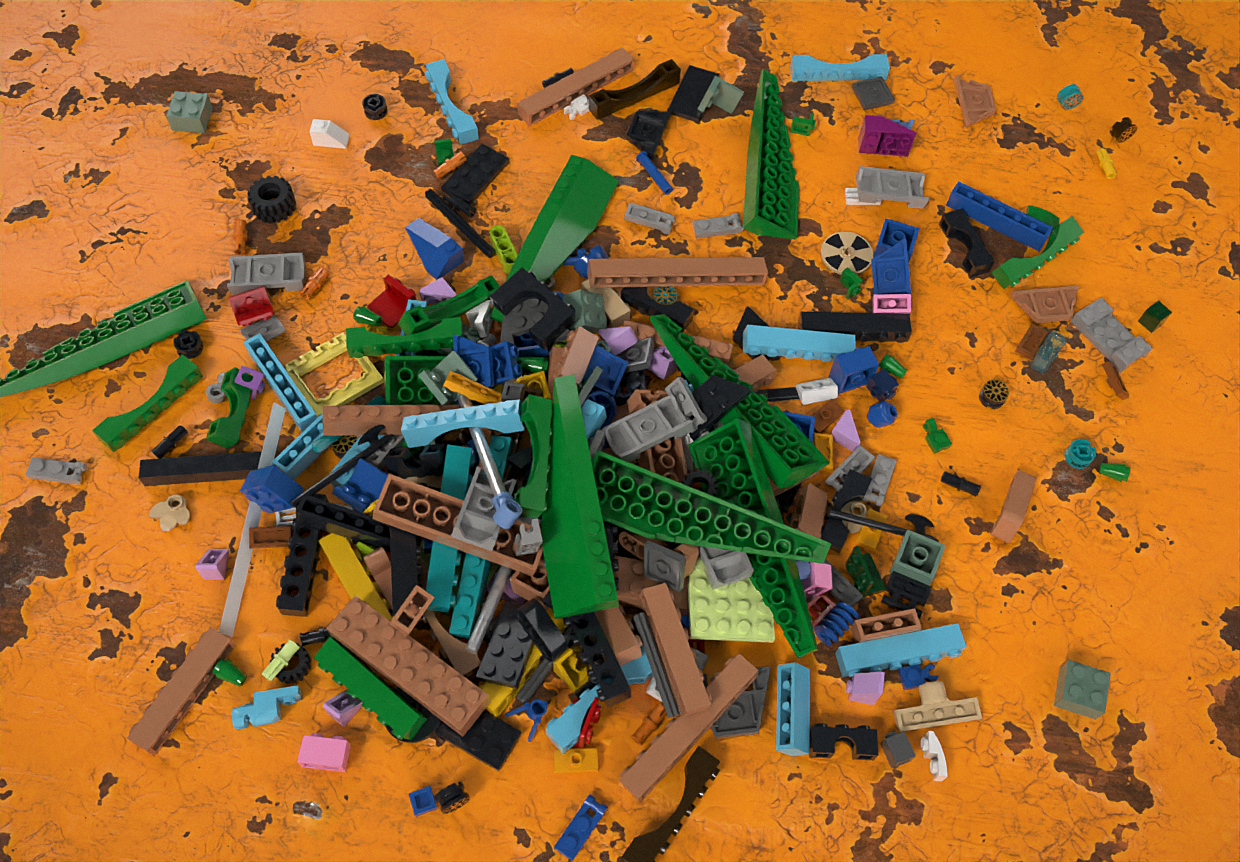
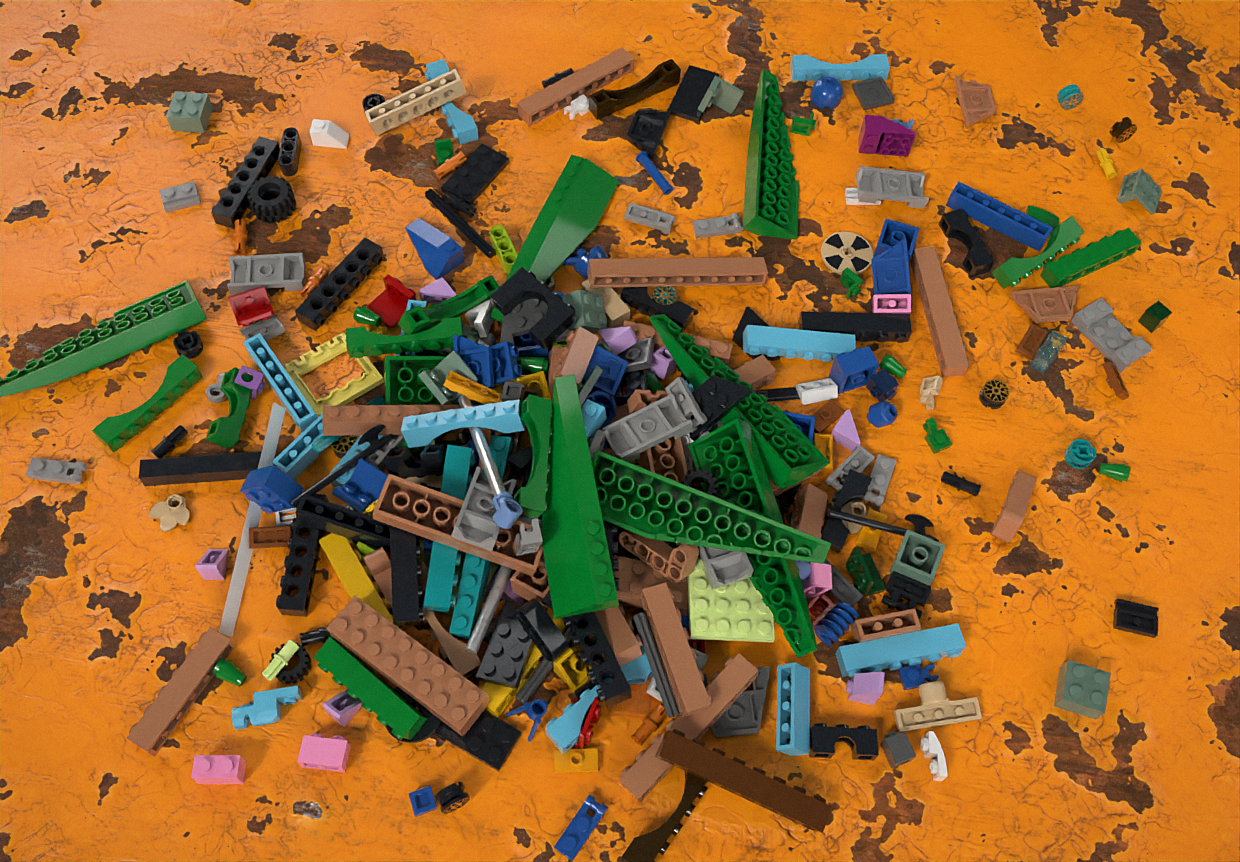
(180, 197): none -> light grey plate
(218, 769): none -> bright pink brick
(256, 165): none -> black brick
(290, 151): none -> black beam
(331, 293): none -> black brick
(411, 610): nougat brick -> none
(415, 102): none -> tan brick
(653, 383): none -> green cone
(664, 565): dark grey plate -> none
(744, 781): none -> reddish brown brick
(826, 92): none -> blue cylinder
(930, 387): none -> tan plate
(939, 312): none -> nougat brick
(1090, 259): none -> green brick
(1135, 618): none -> black plate
(1143, 188): none -> sand green bracket

